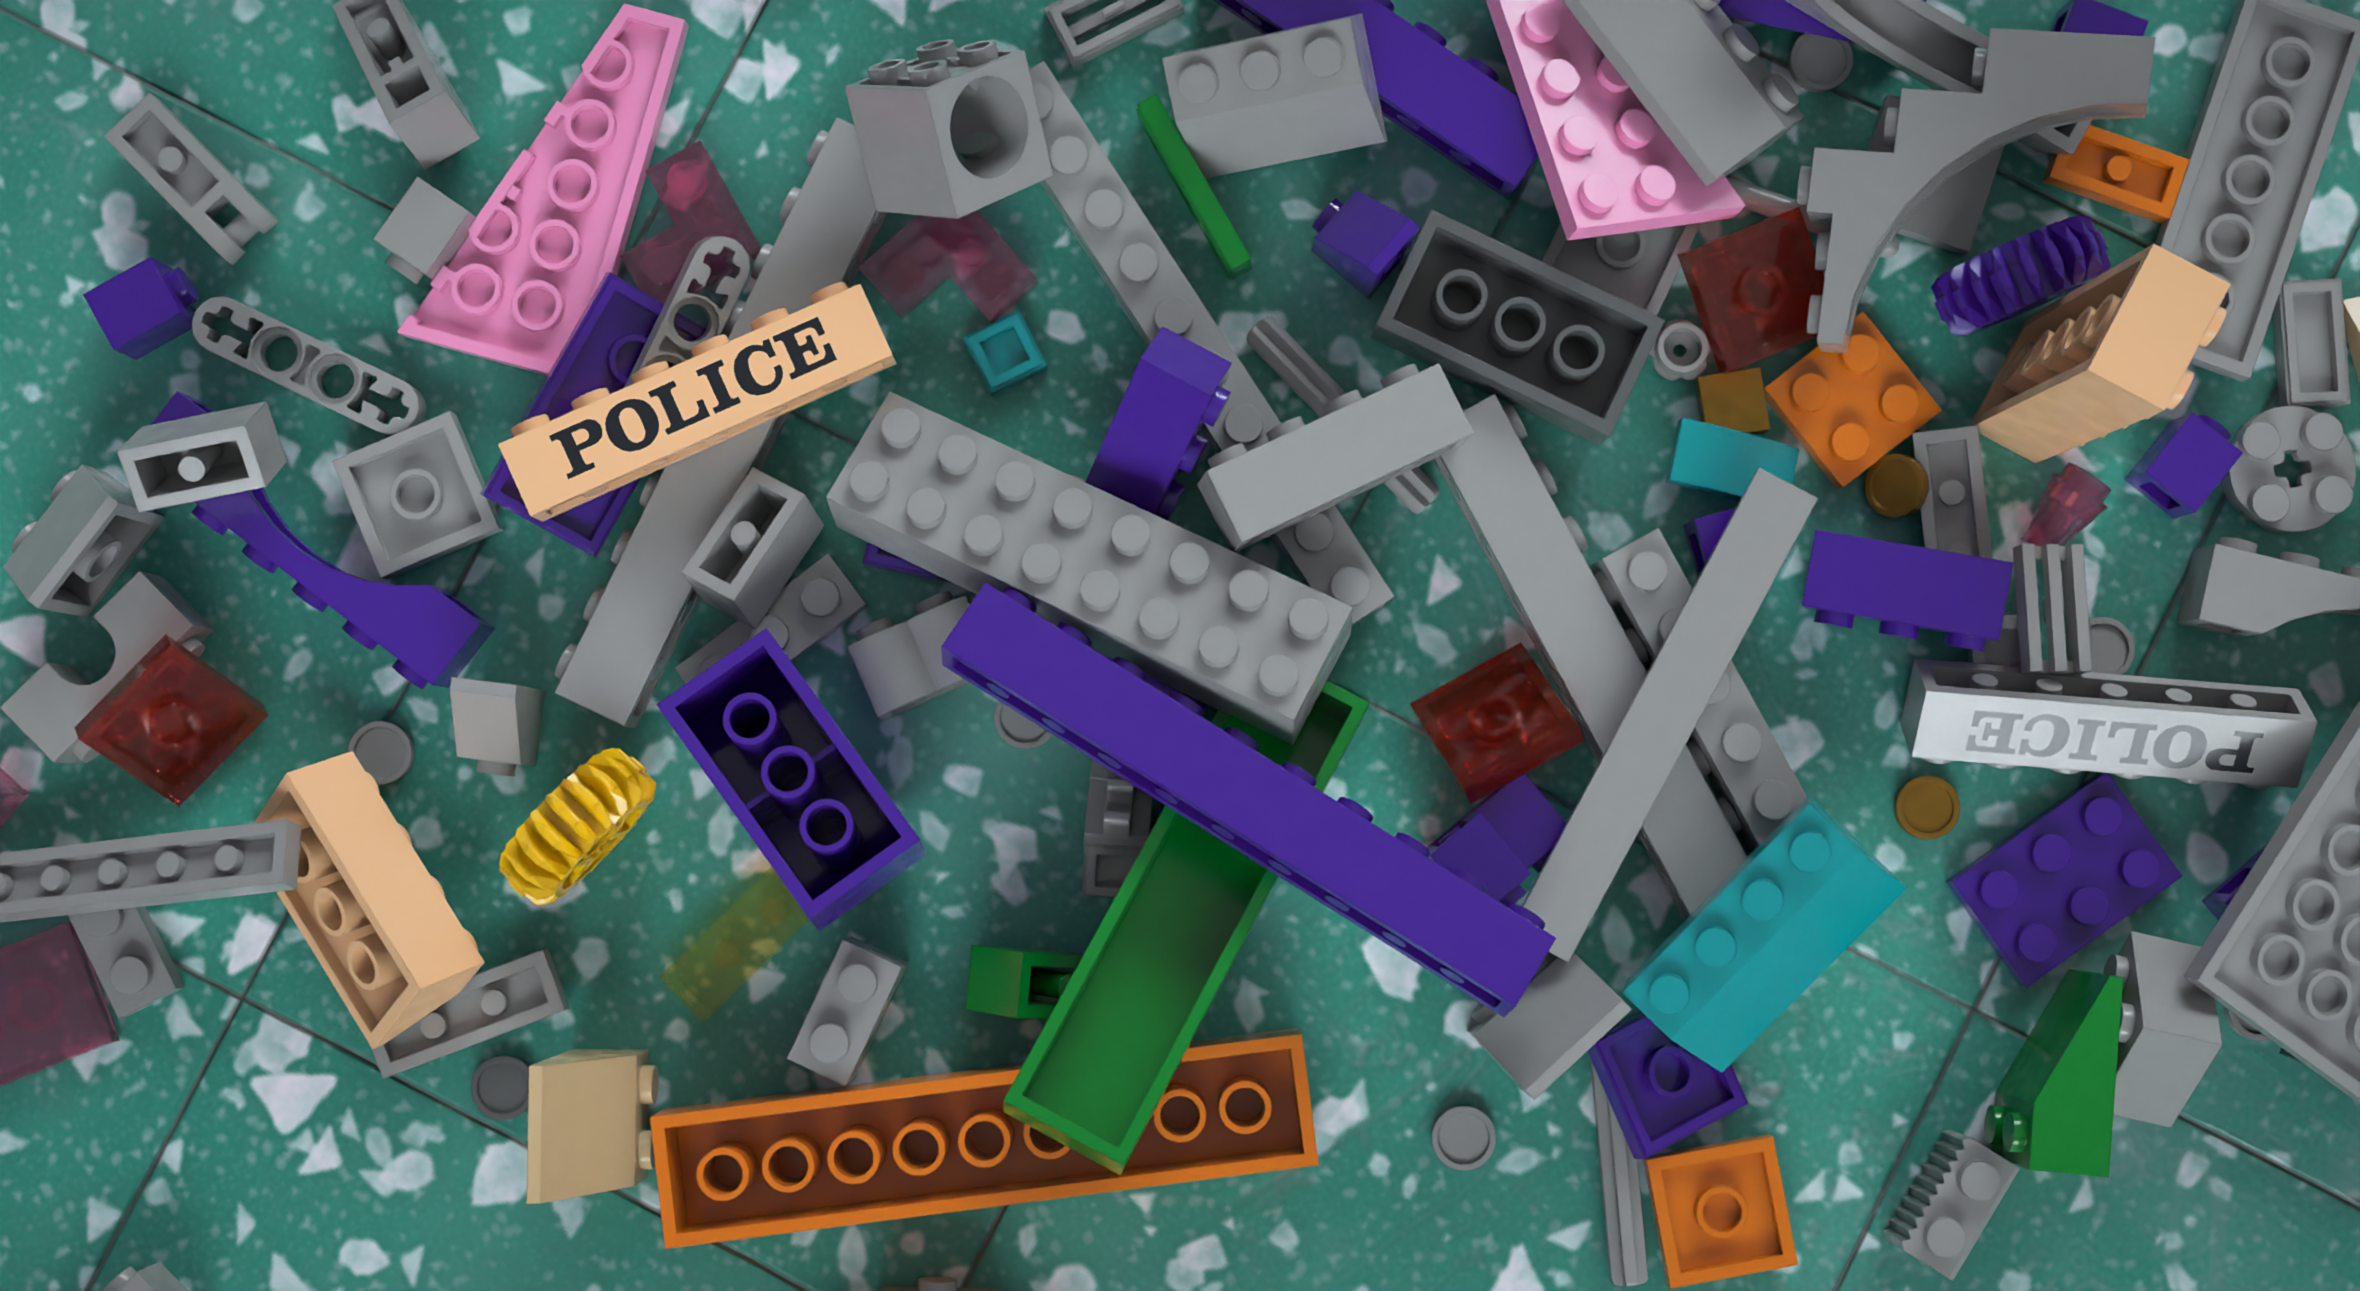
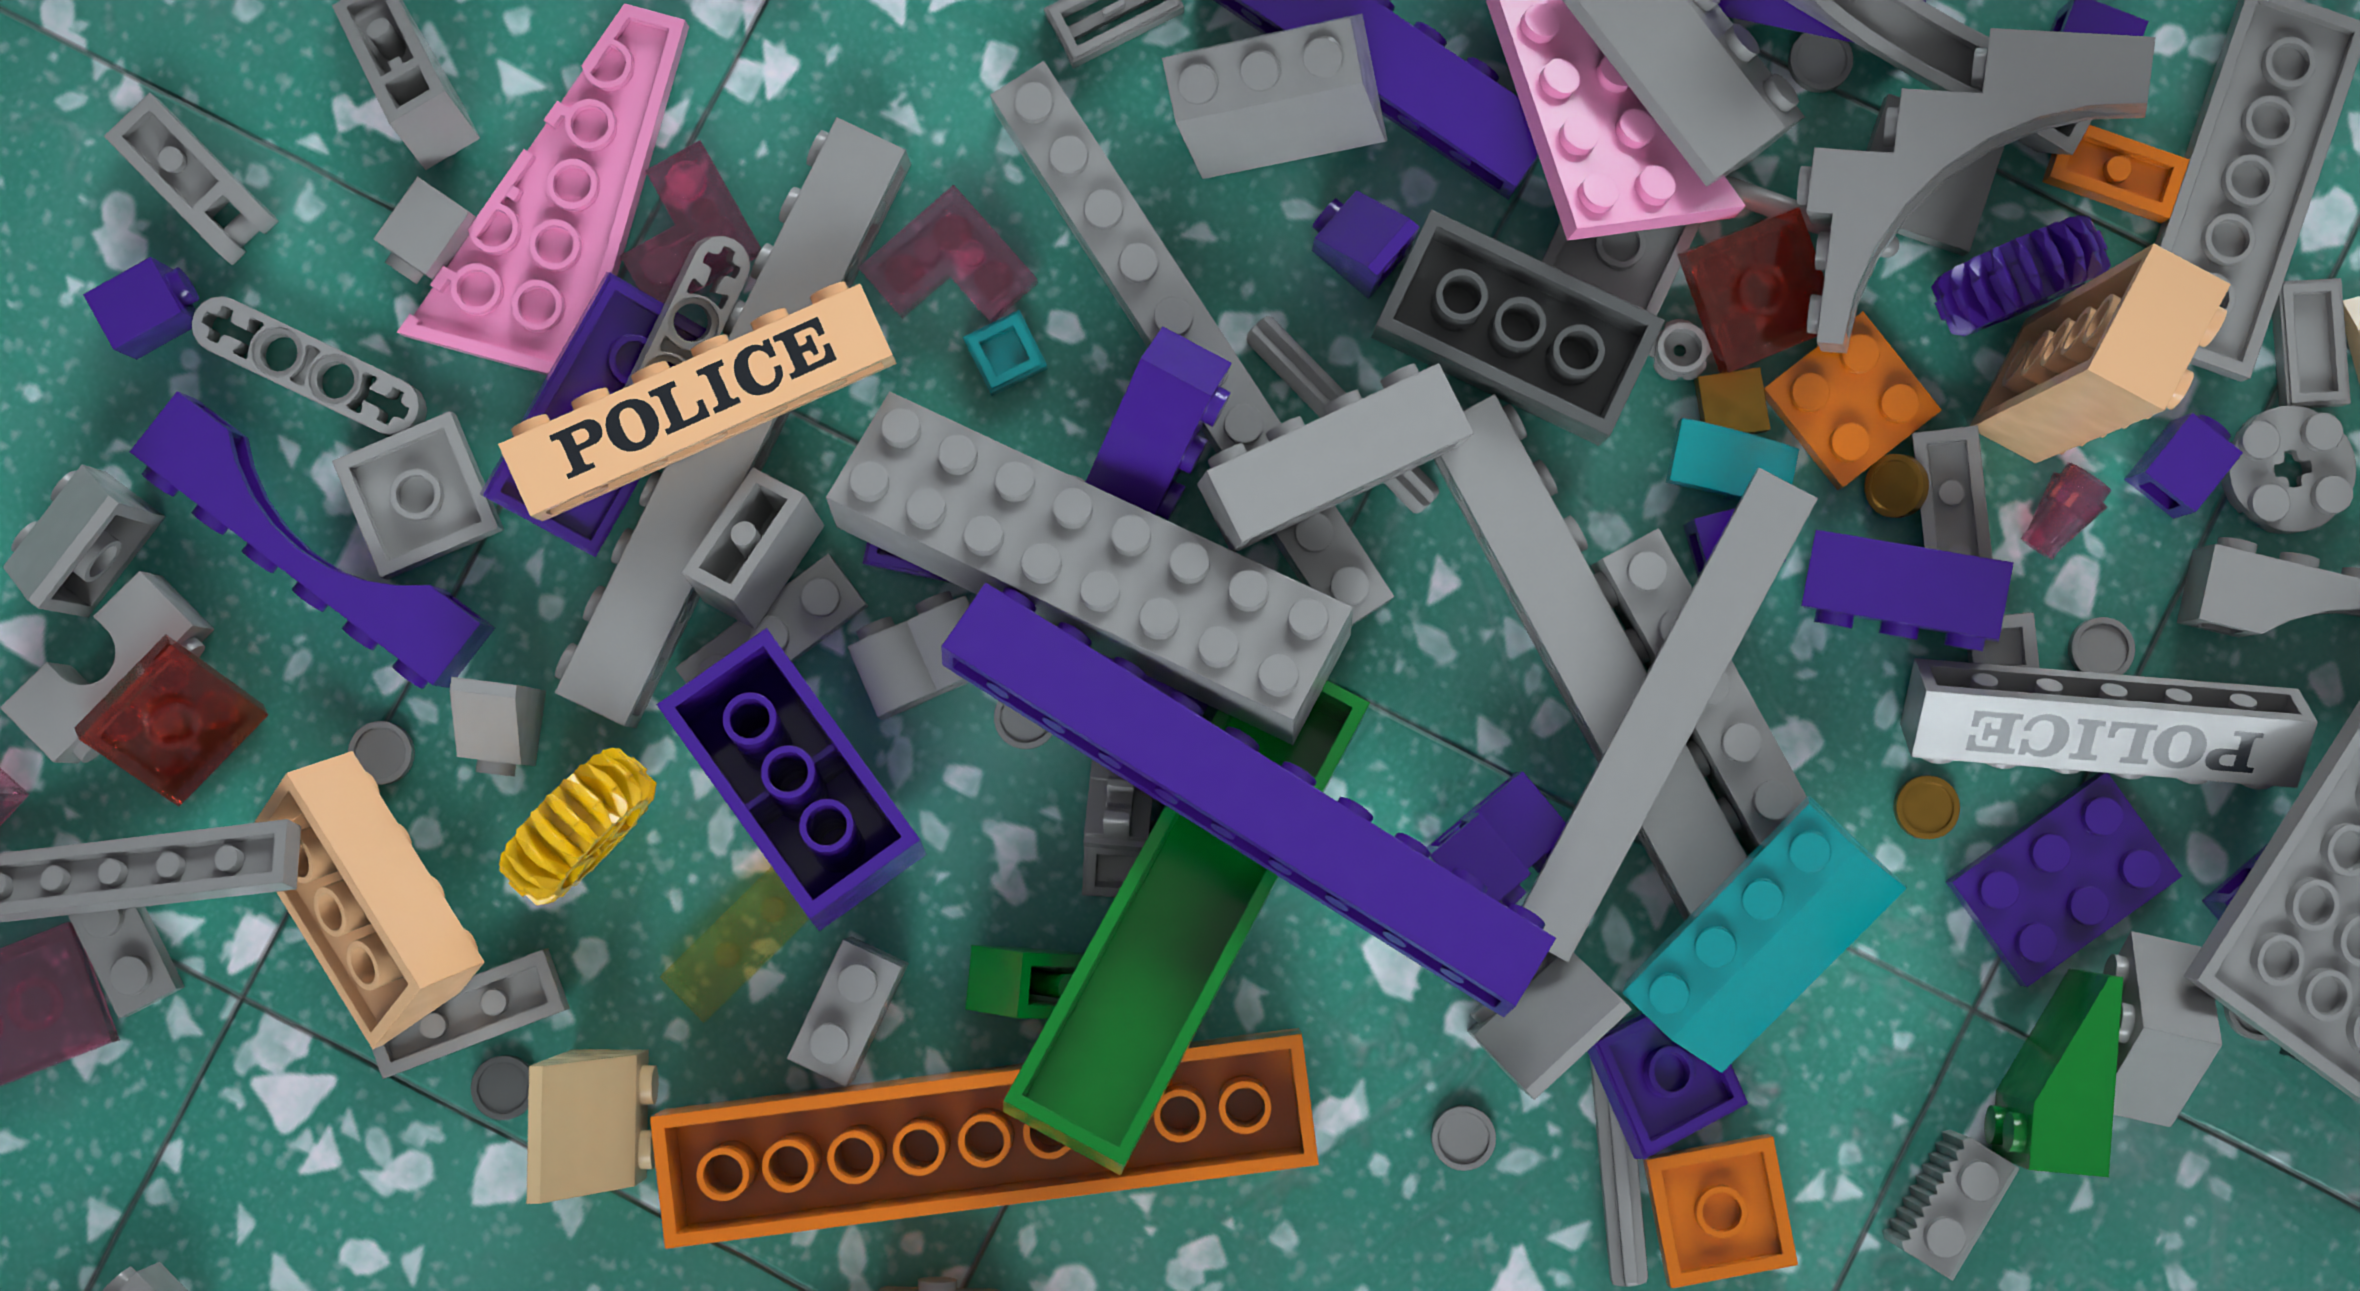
(202, 457): light grey brick -> none
(949, 129): light grey brick -> none
(1193, 187): green tile -> none
(1496, 722): clear red plate -> none
(2074, 609): light grey tile -> none

